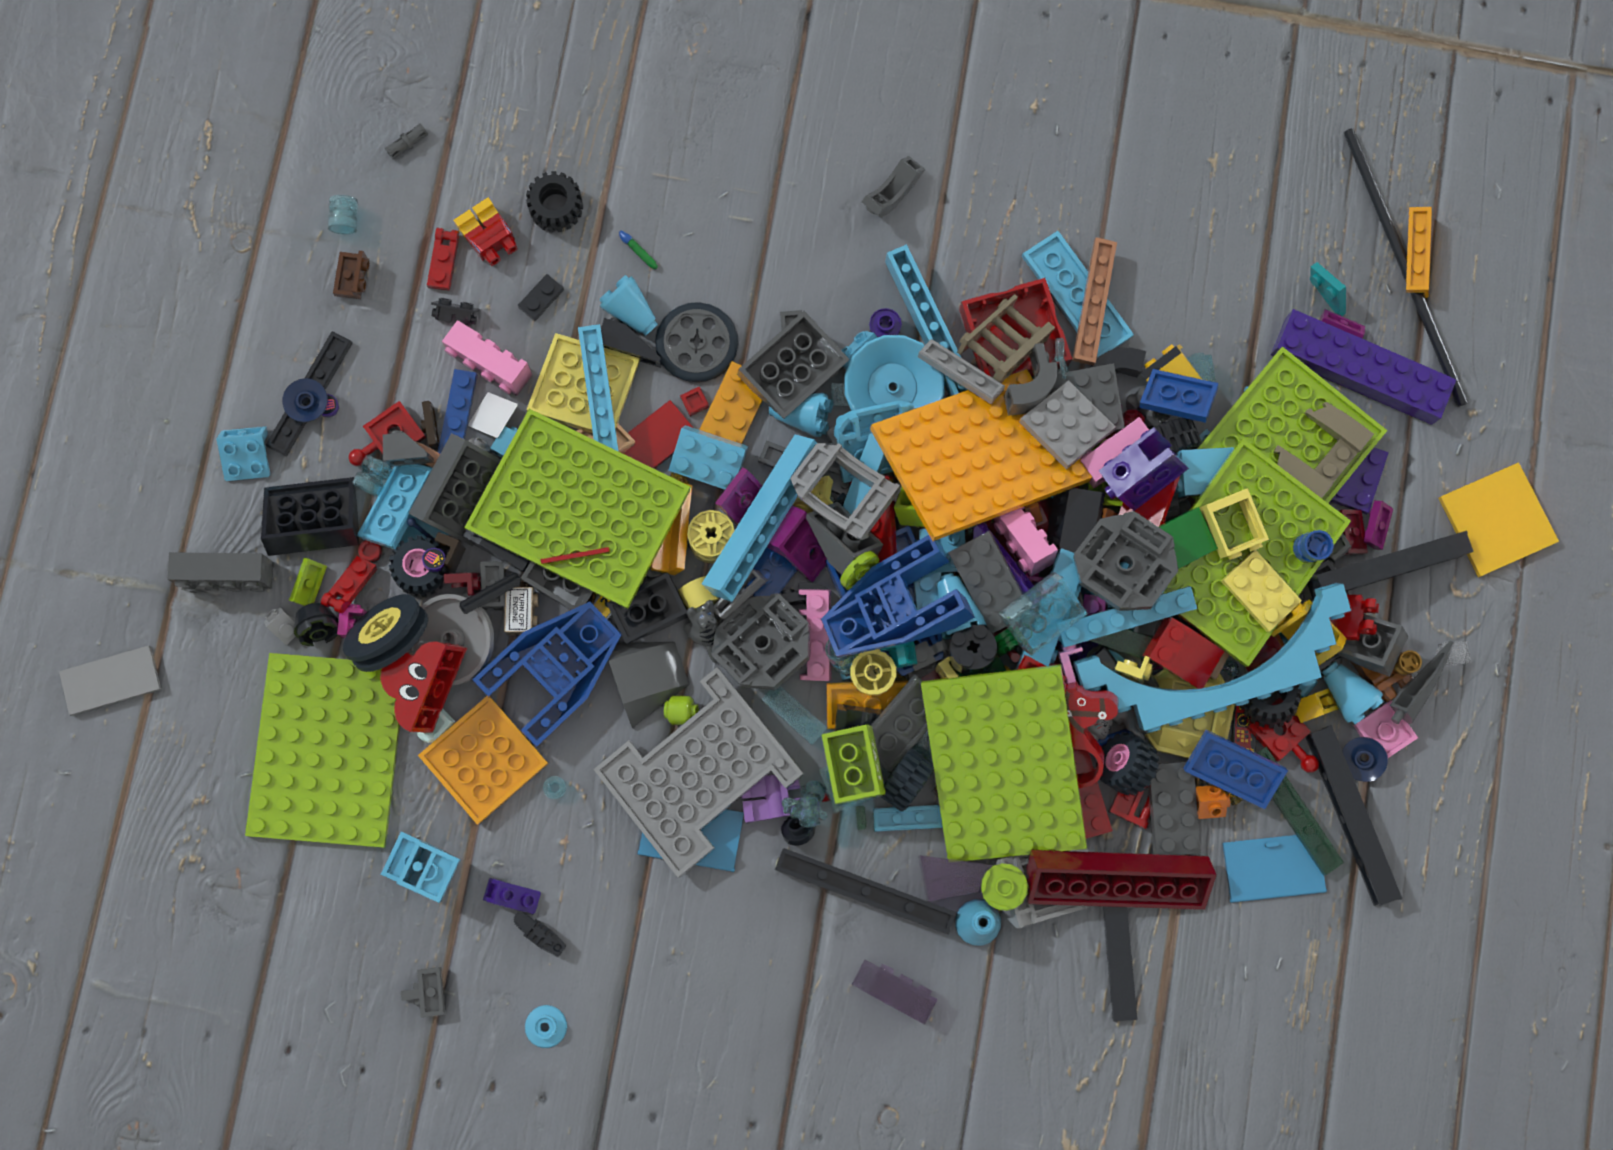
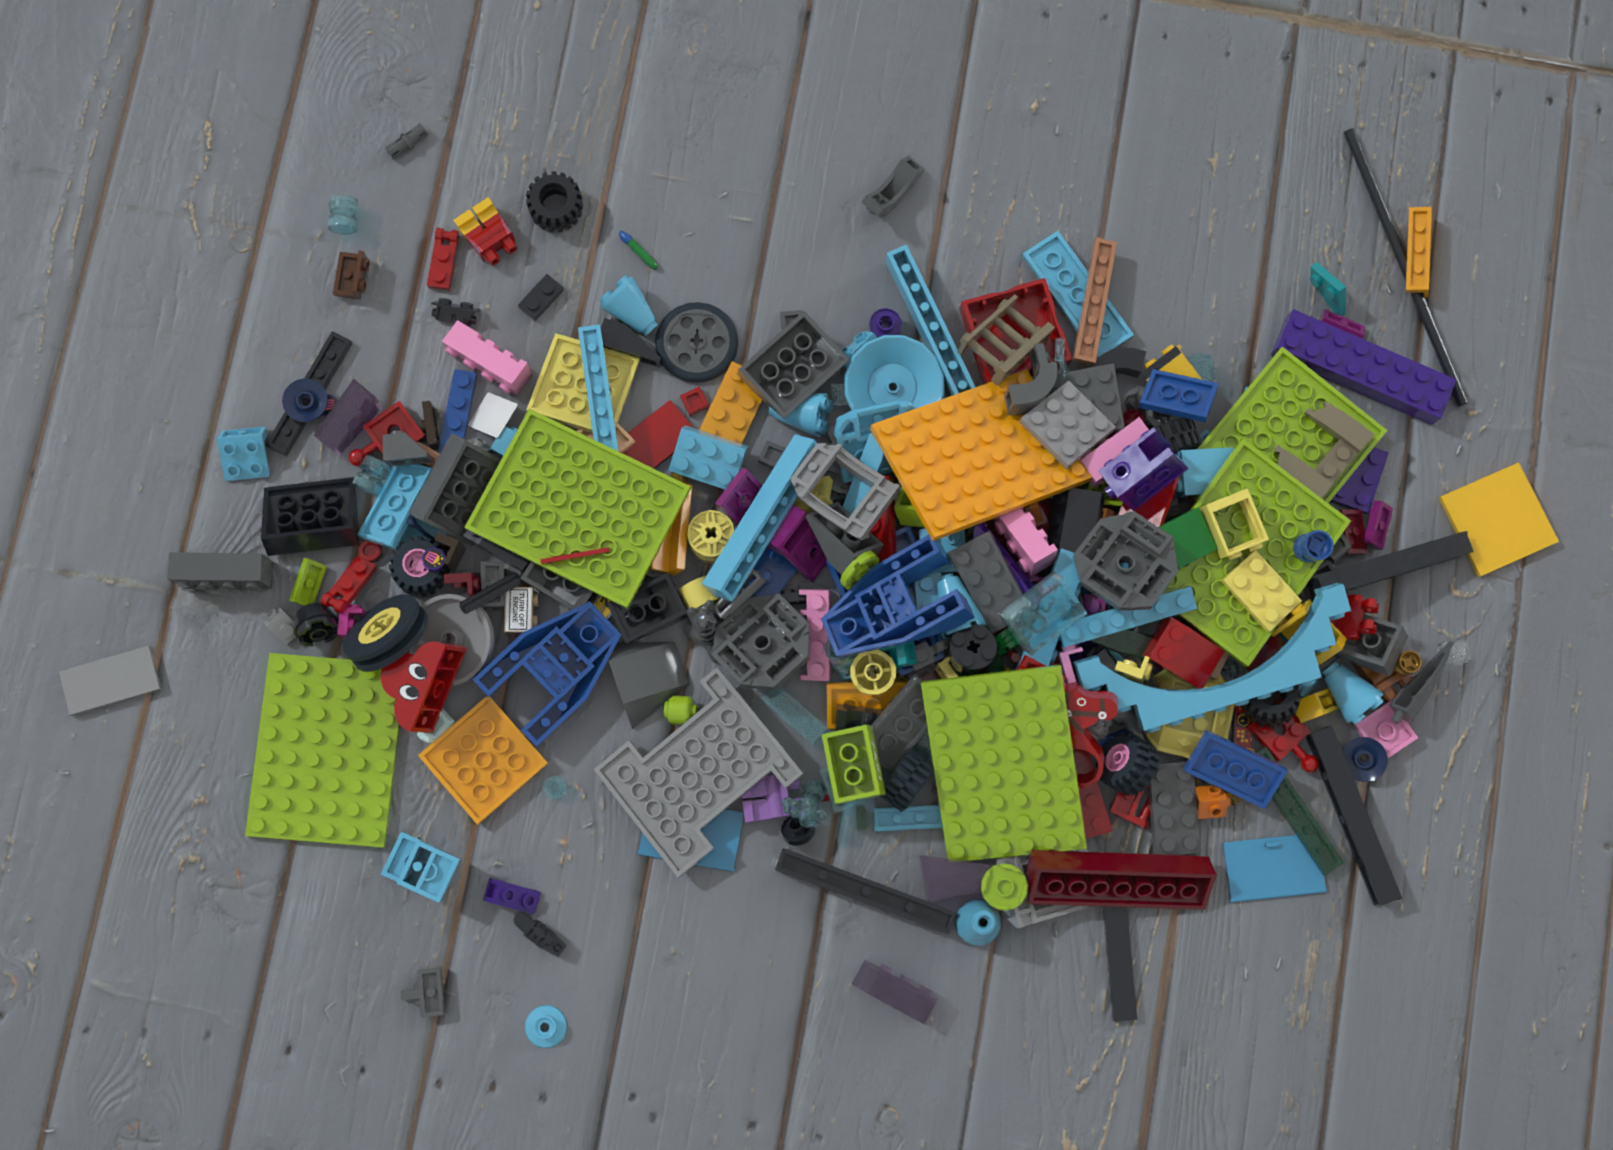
(347, 418): none -> clear purple wedge
(961, 371): light grey tile -> none

